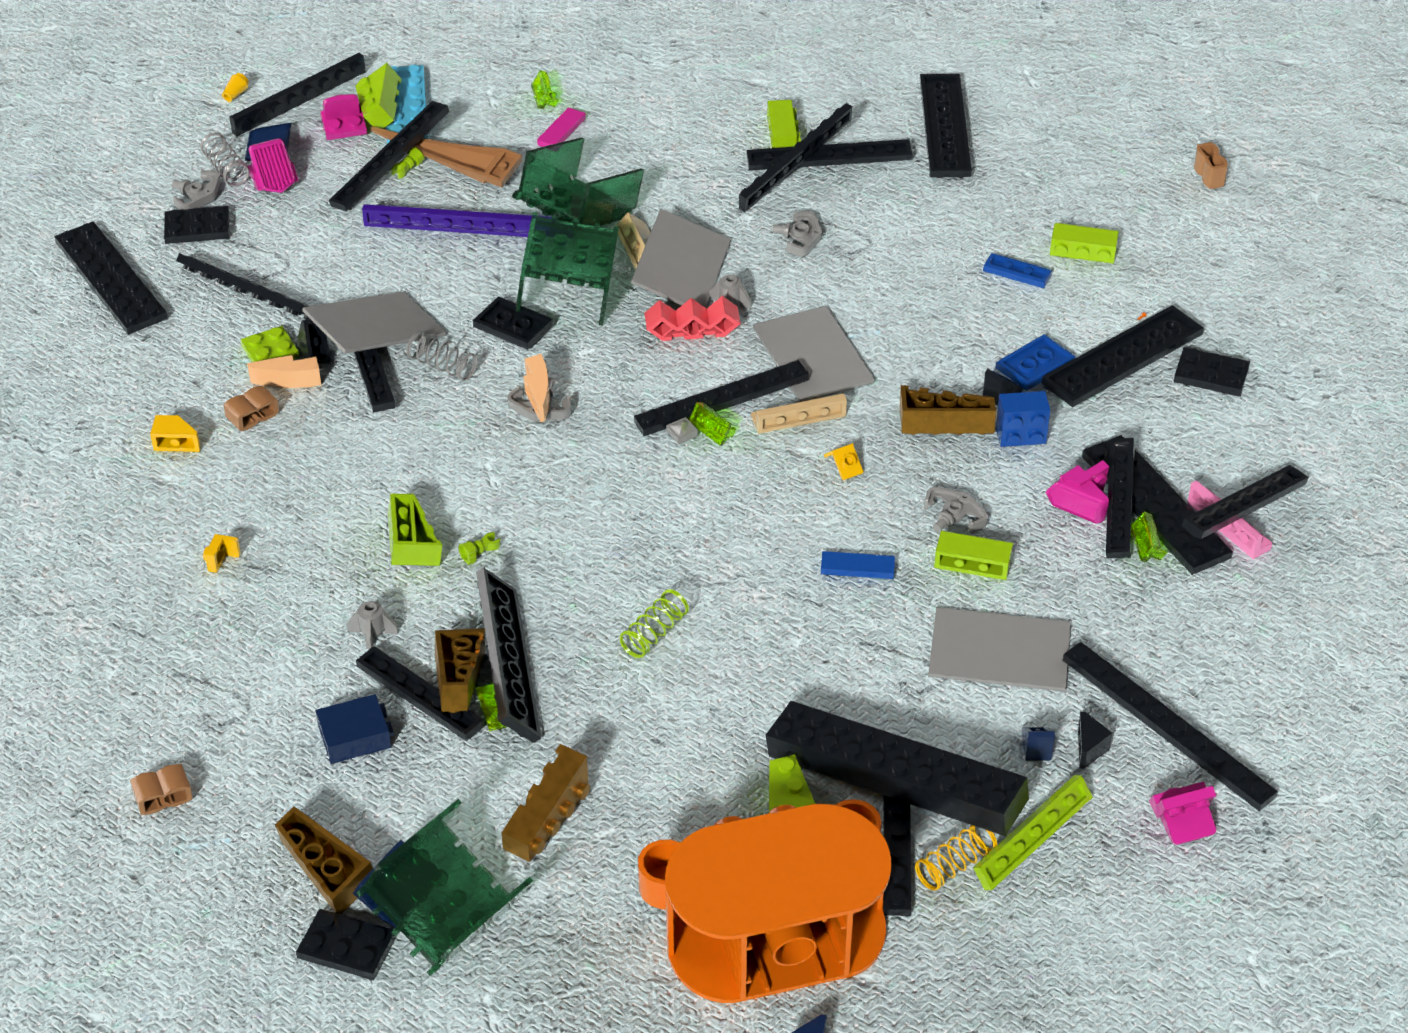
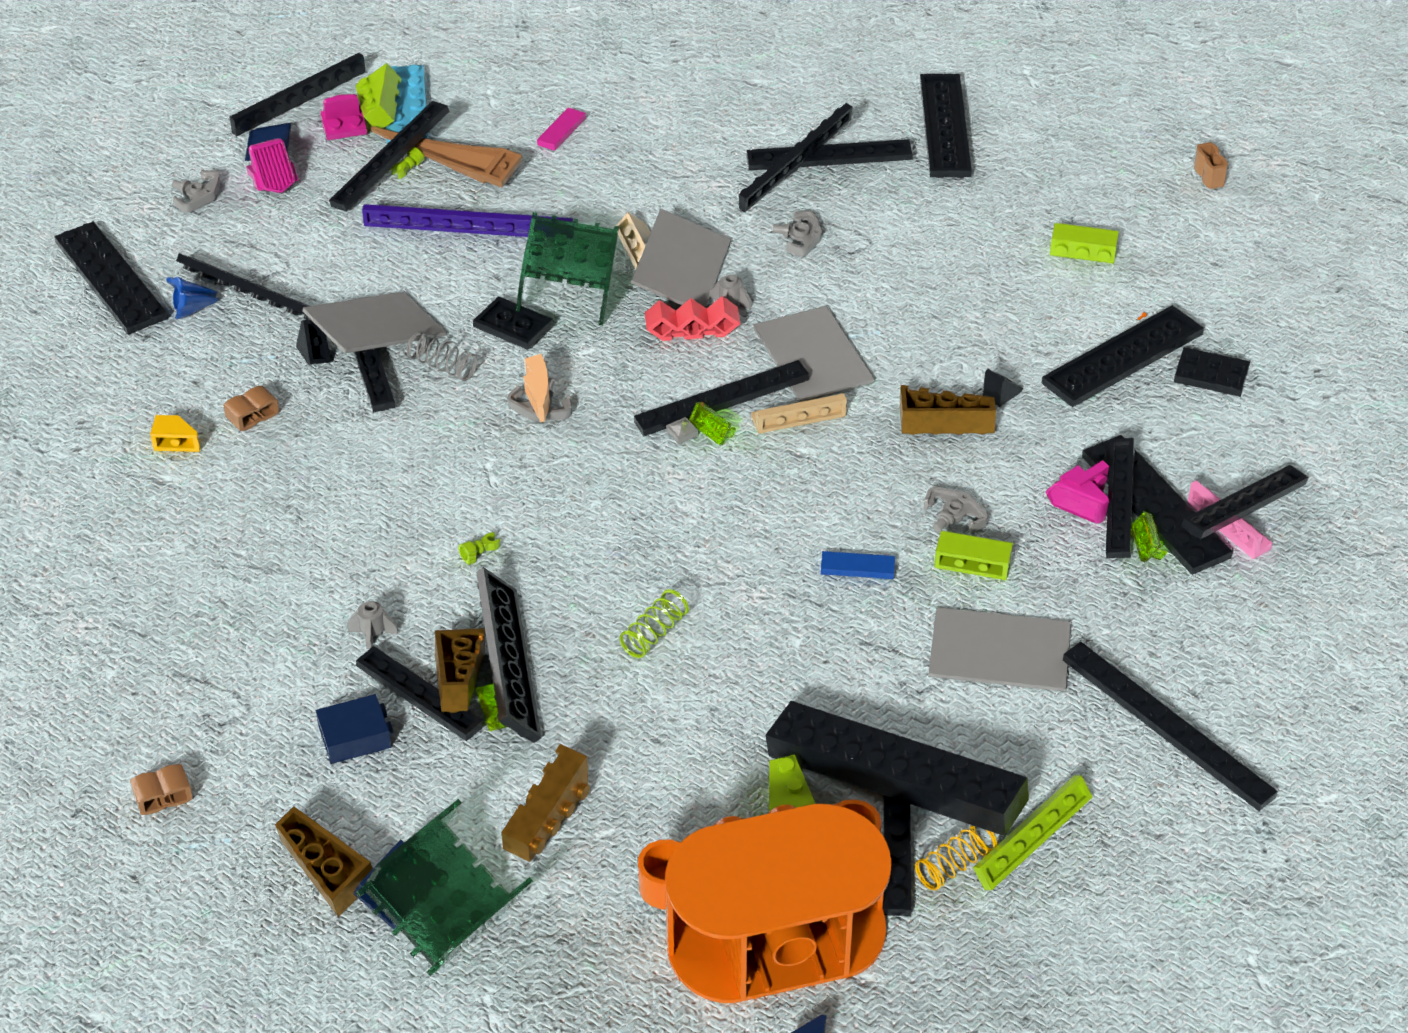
(190, 297): none -> blue hat
(196, 224): black plate -> none
(218, 549): yellow bracket -> none
(229, 165): light grey piece -> none
(237, 84): yellow cone -> none
(269, 345): lime plate -> none
(285, 372): light nougat slope -> none
(346, 944): black plate -> none
(410, 534): lime wedge -> none
(542, 91): clear neon green plate -> none
(551, 186): clear green windscreen -> none
(782, 123): lime brick -> none
(846, 461): yellow bracket -> none
(1017, 270): blue tile -> none
(1022, 418): blue brick -> none
(1033, 361): blue tile -> none
(1038, 743): dark blue slope -> none
(1092, 739): black slope -> none
(1185, 812): dark pink piece -> none

